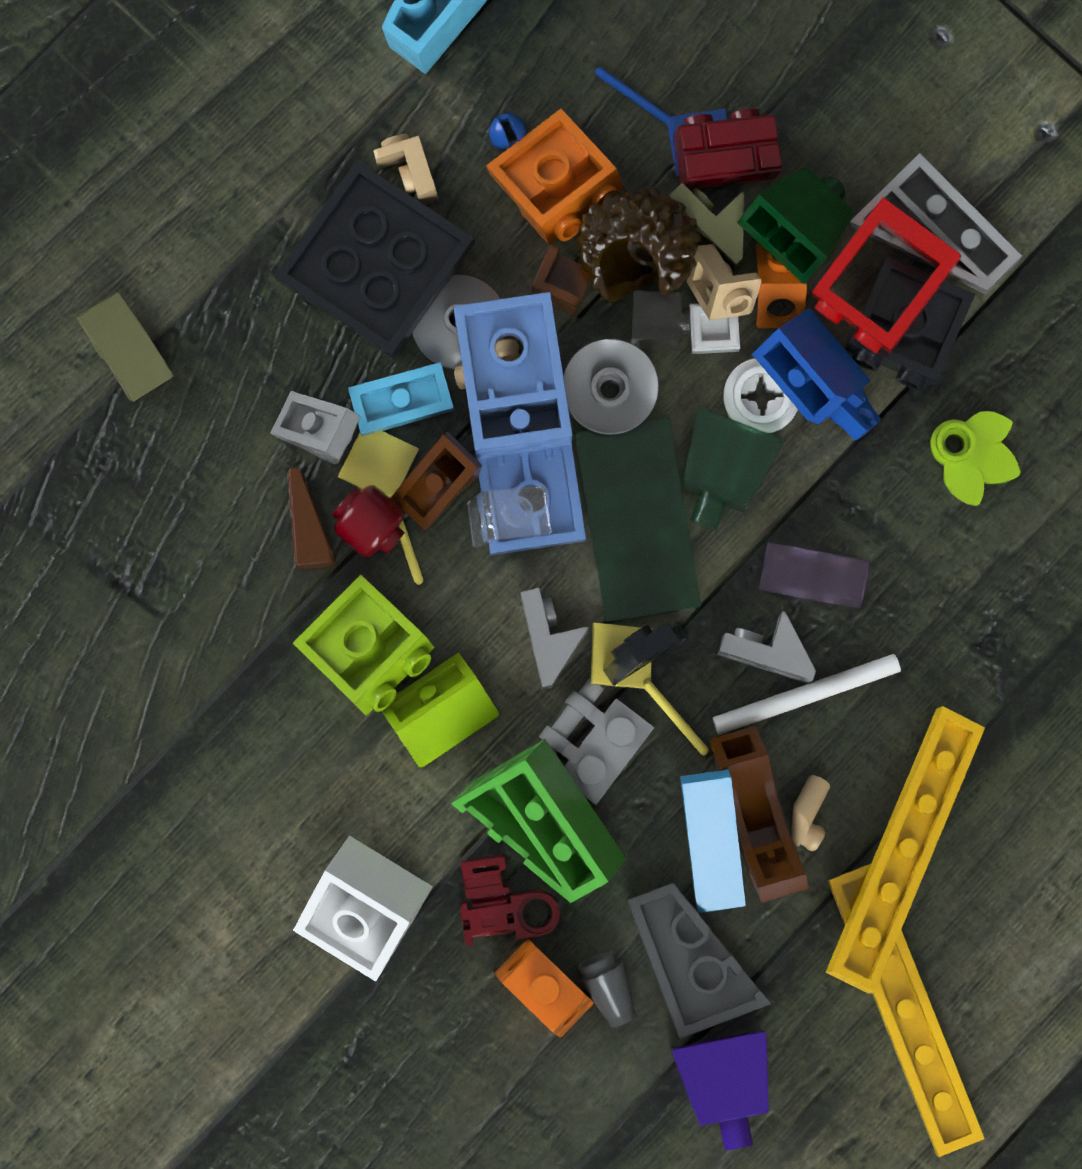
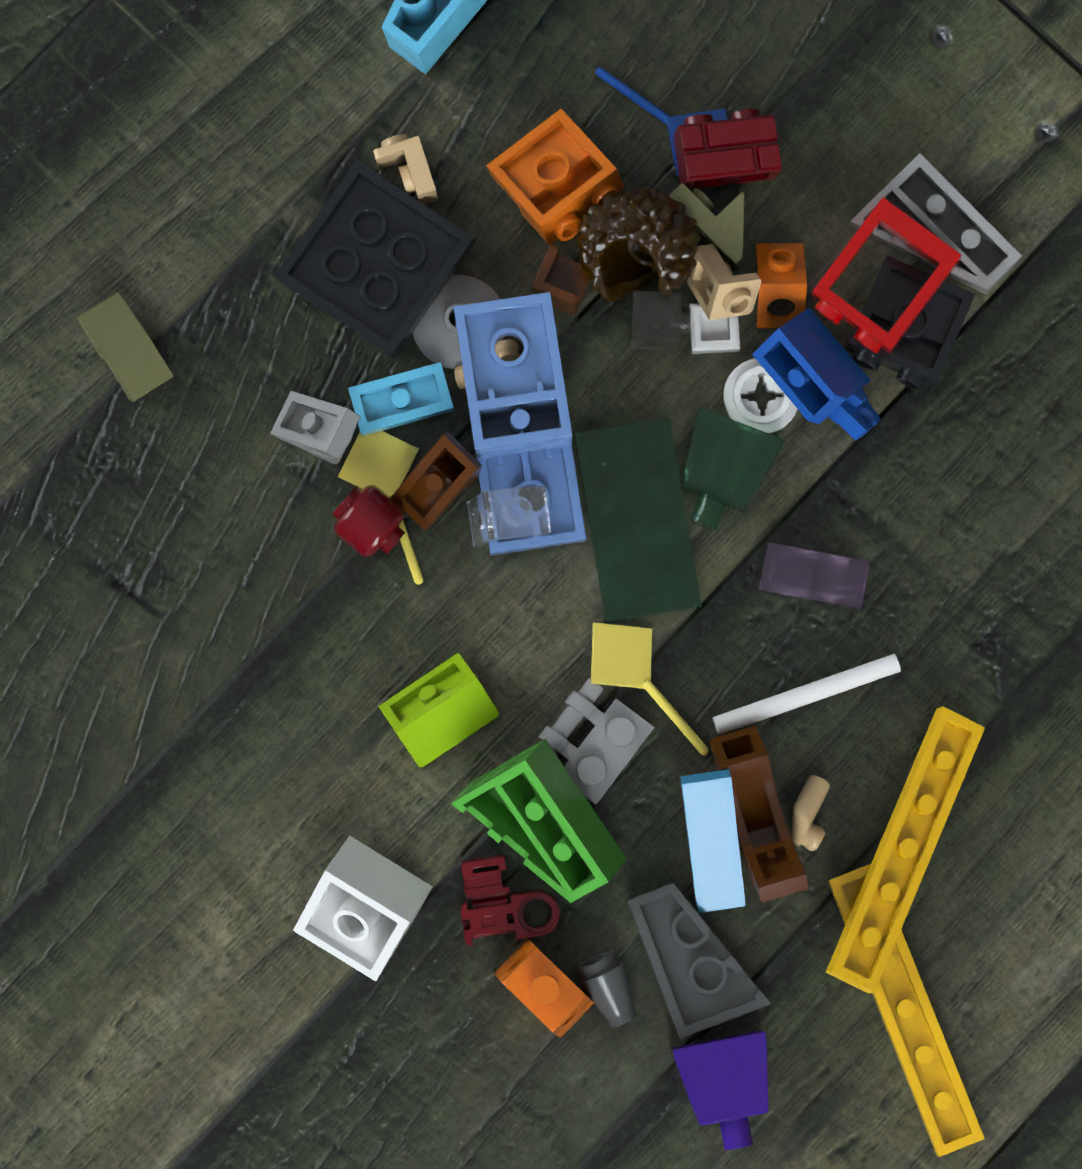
(309, 538): reddish brown slope -> none
(365, 646): lime plate -> none
(497, 134): blue hinge -> none
(553, 650): light grey slope -> none
(613, 363): light grey dish -> none
(643, 648): black wing -> none
(783, 656): light grey slope -> none
(799, 220): dark green torso -> none
(981, 457): lime plate -> none

